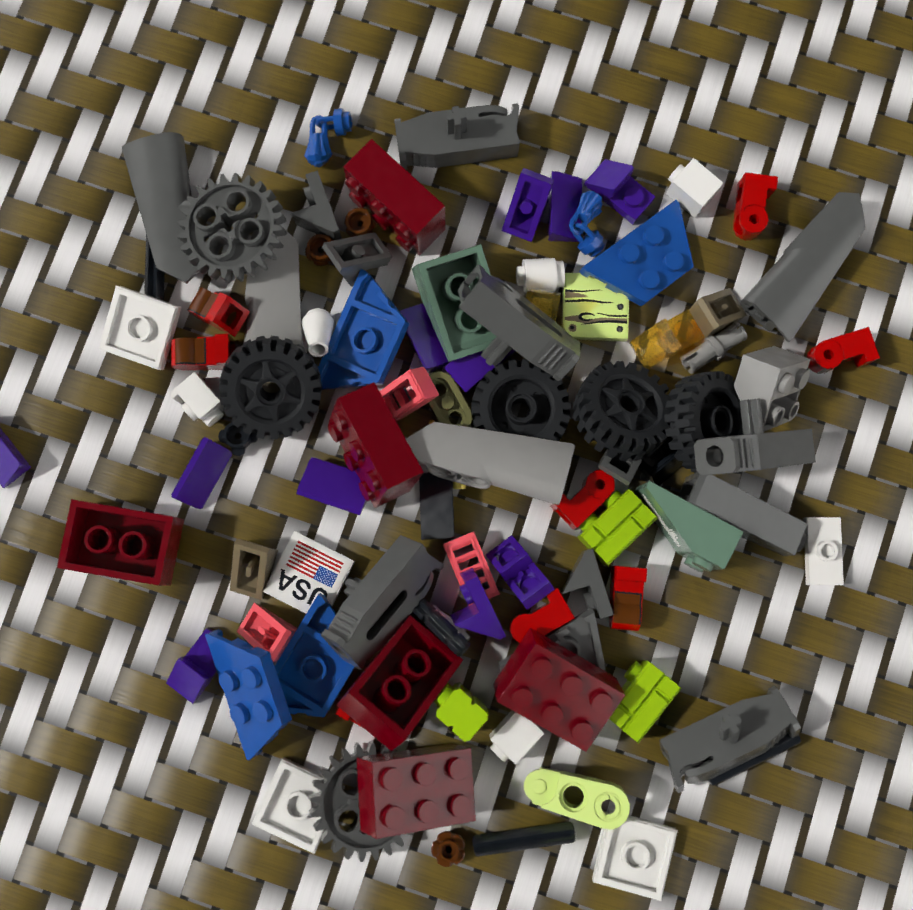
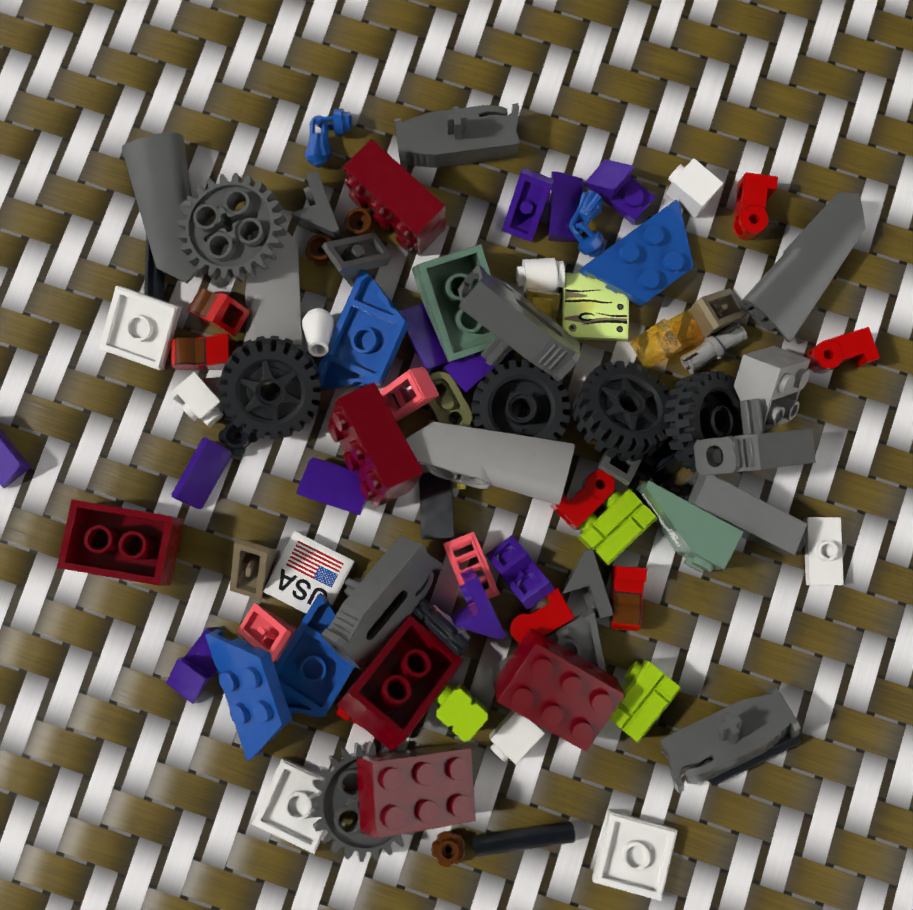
(547, 790): yellowish green piece -> none

